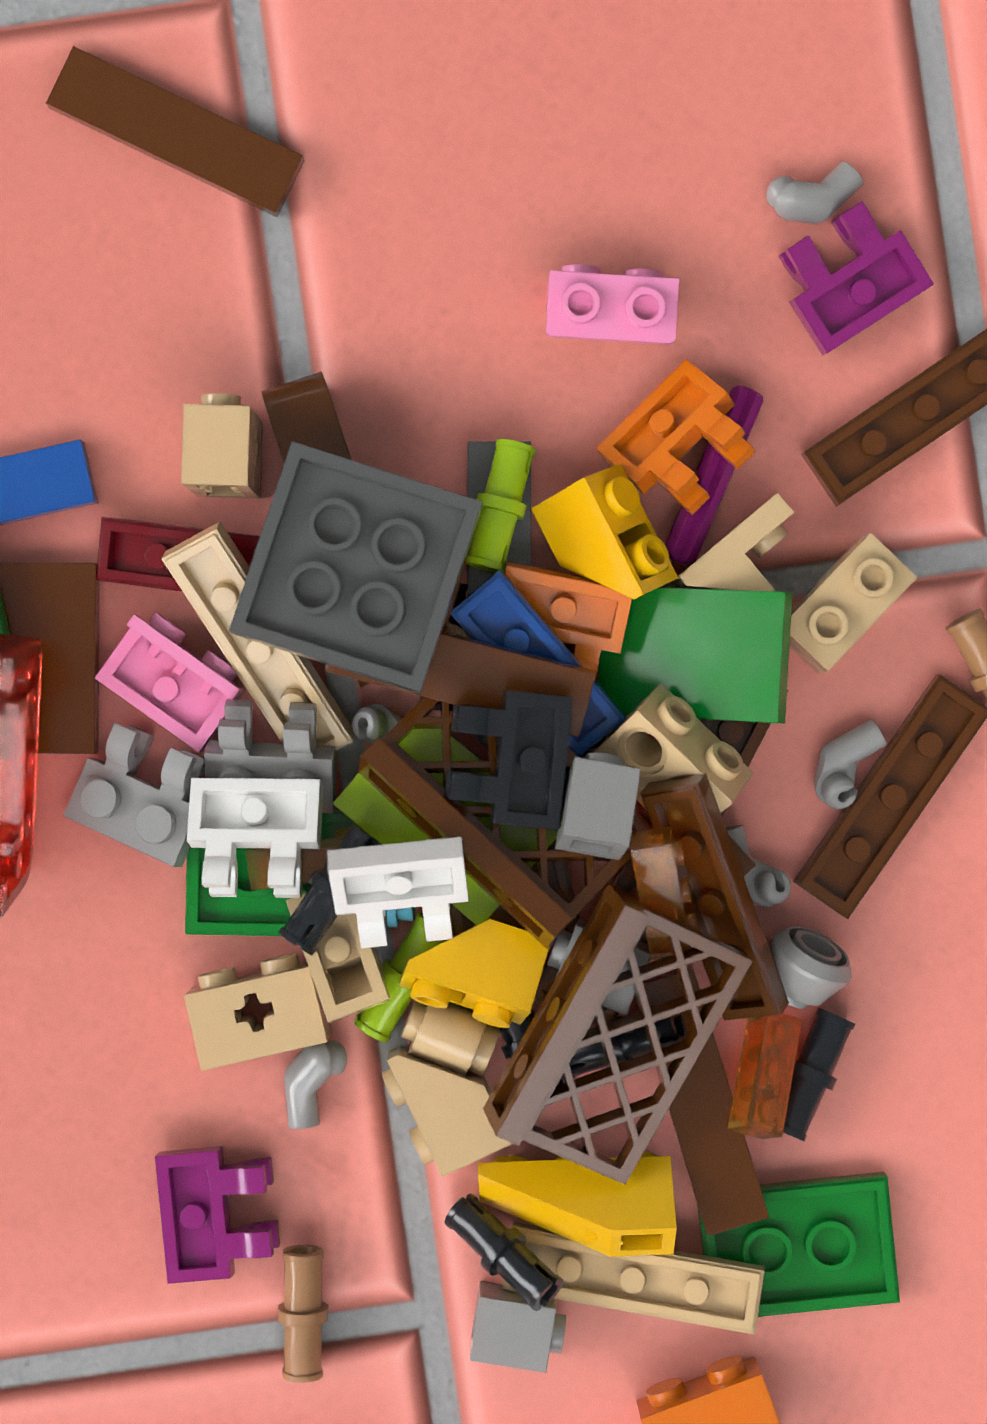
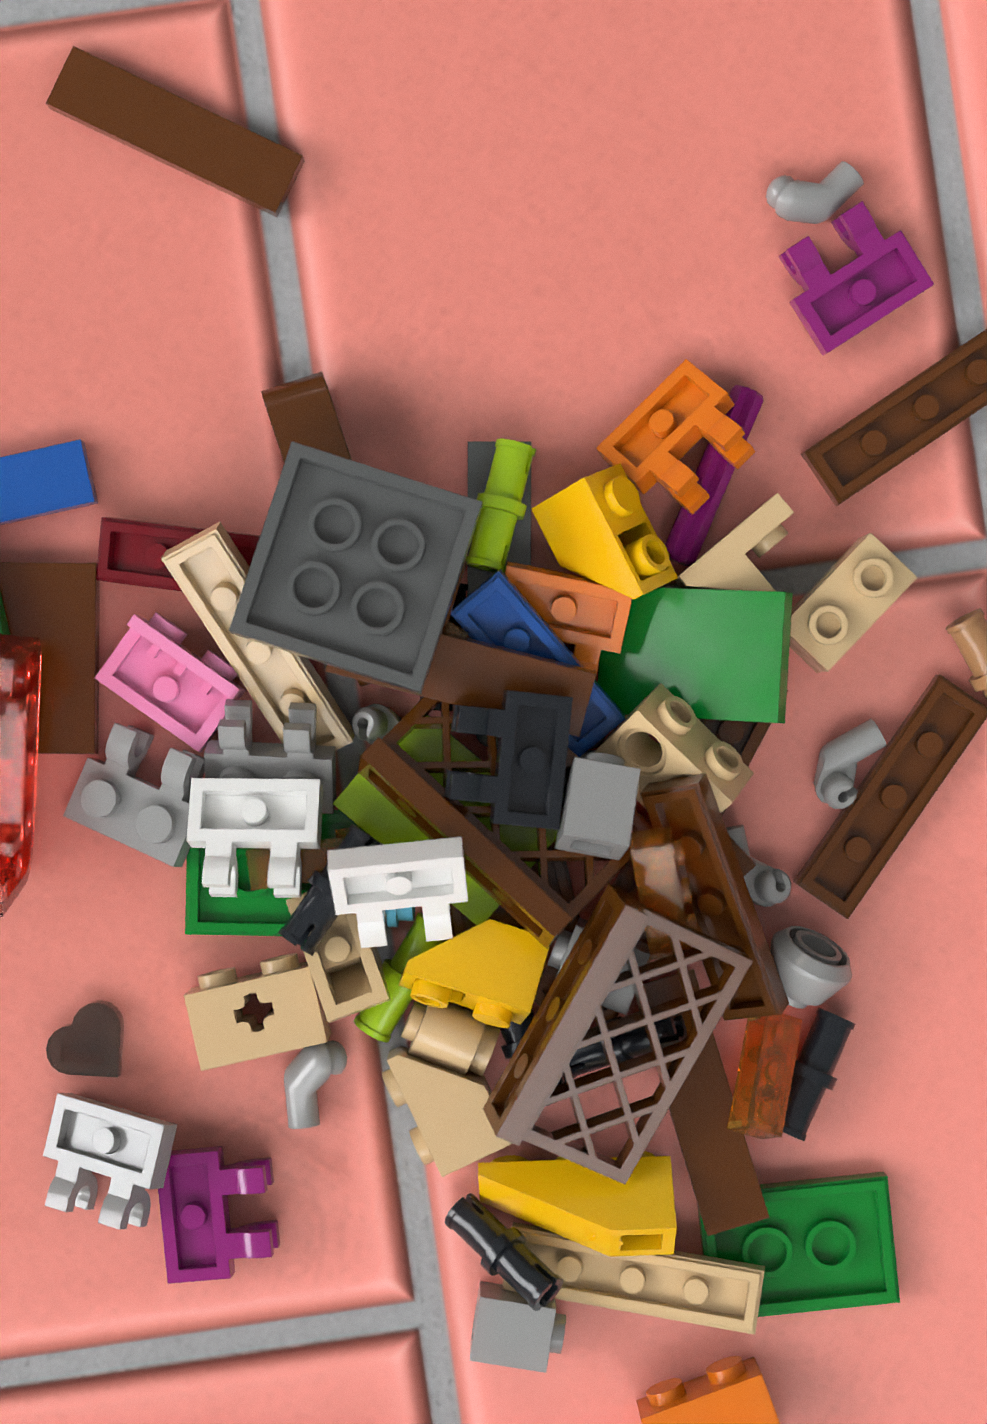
(90, 1043): none -> clear smoke tile
(112, 1142): none -> plate
(221, 448): tan brick -> none
(302, 1313): medium nougat pin -> none
(611, 306): bright pink bracket -> none

